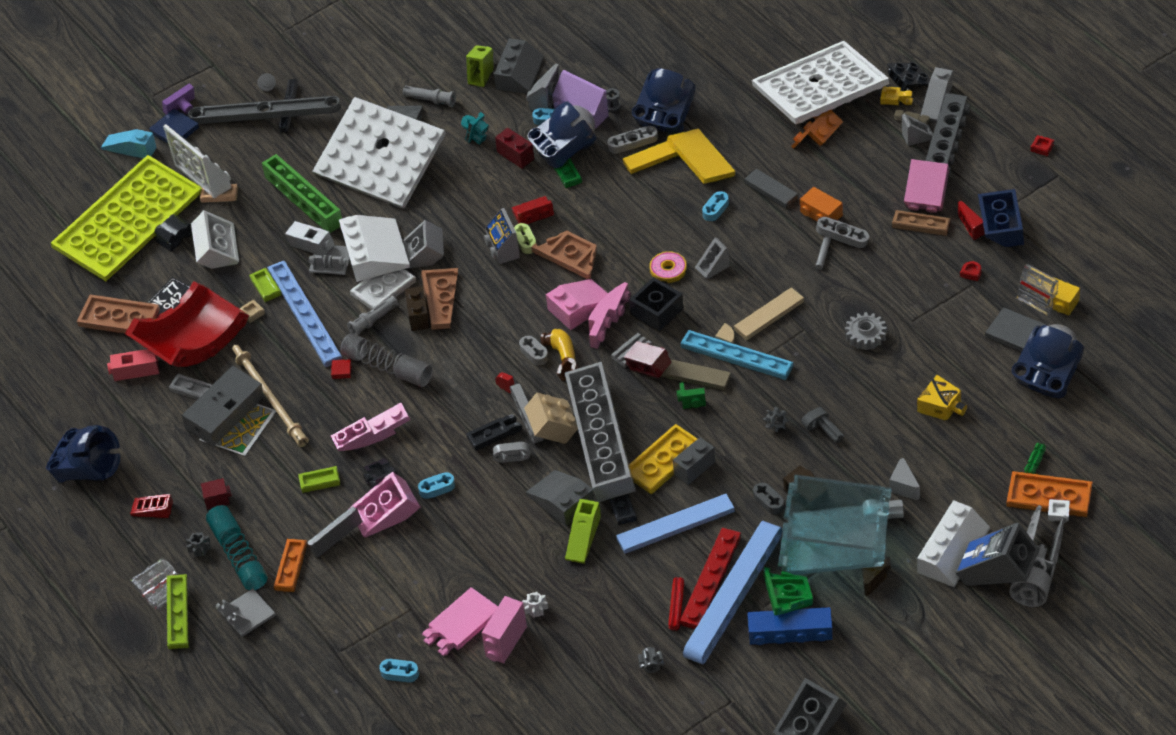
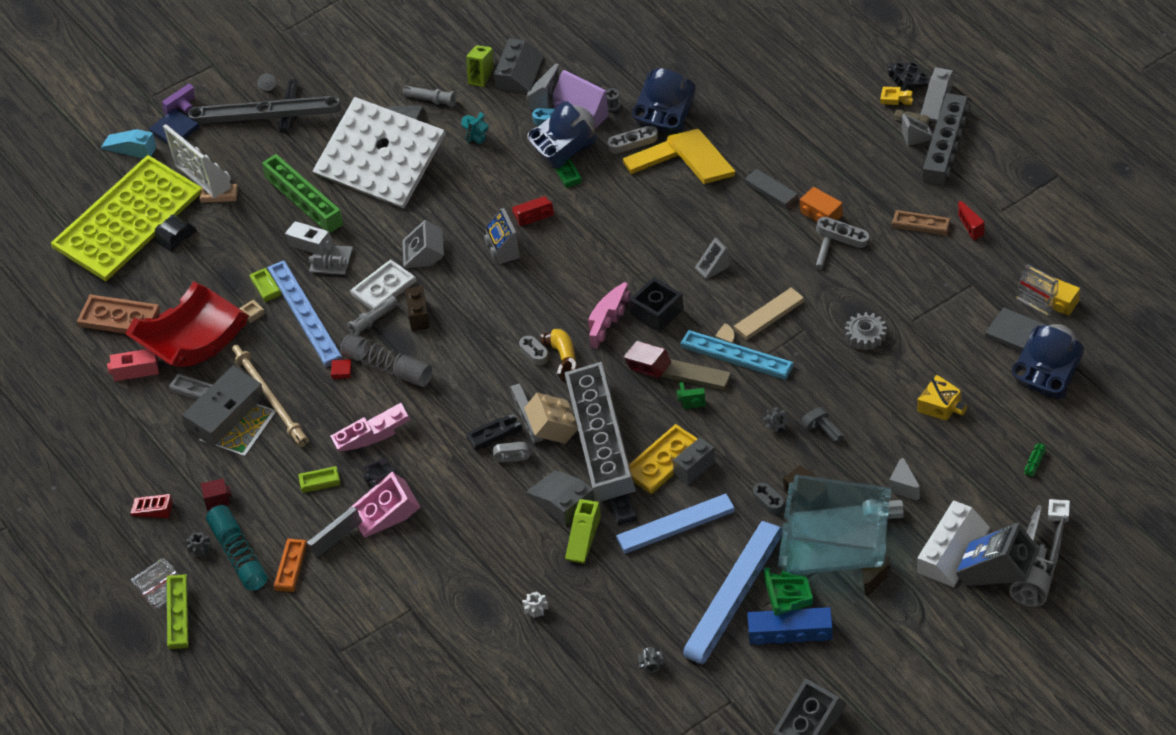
(85, 455): dark blue piece -> none
(169, 295): black sticker -> none
(214, 241): white slope -> none
(246, 612): light grey plate -> none
(373, 246): white slope -> none
(399, 670): medium azure beam -> none
(436, 485): medium azure beam -> none
(439, 293): nougat wing -> none
(460, 621): bright pink tile -> none
(504, 381): red tile -> none
(504, 629): bright pink brick -> none
(514, 148): dark red brick -> none
(528, 237): yellowish green beam -> none
(569, 252): nougat wing -> none
(574, 301): bright pink slope -> none
(619, 354): light grey tile -> none
(665, 259): tile -> none
(676, 603): red axle -> none
(710, 577): red plate -> none
(718, 208): medium azure beam -> none
(820, 129): orange bracket -> none
(841, 77): white plate -> none
(926, 186): bright pink brick -> none
(971, 270): red tile -> none
(1001, 217): dark blue slope -> none
(1031, 490): orange tile -> none
(1042, 145): red tile -> none

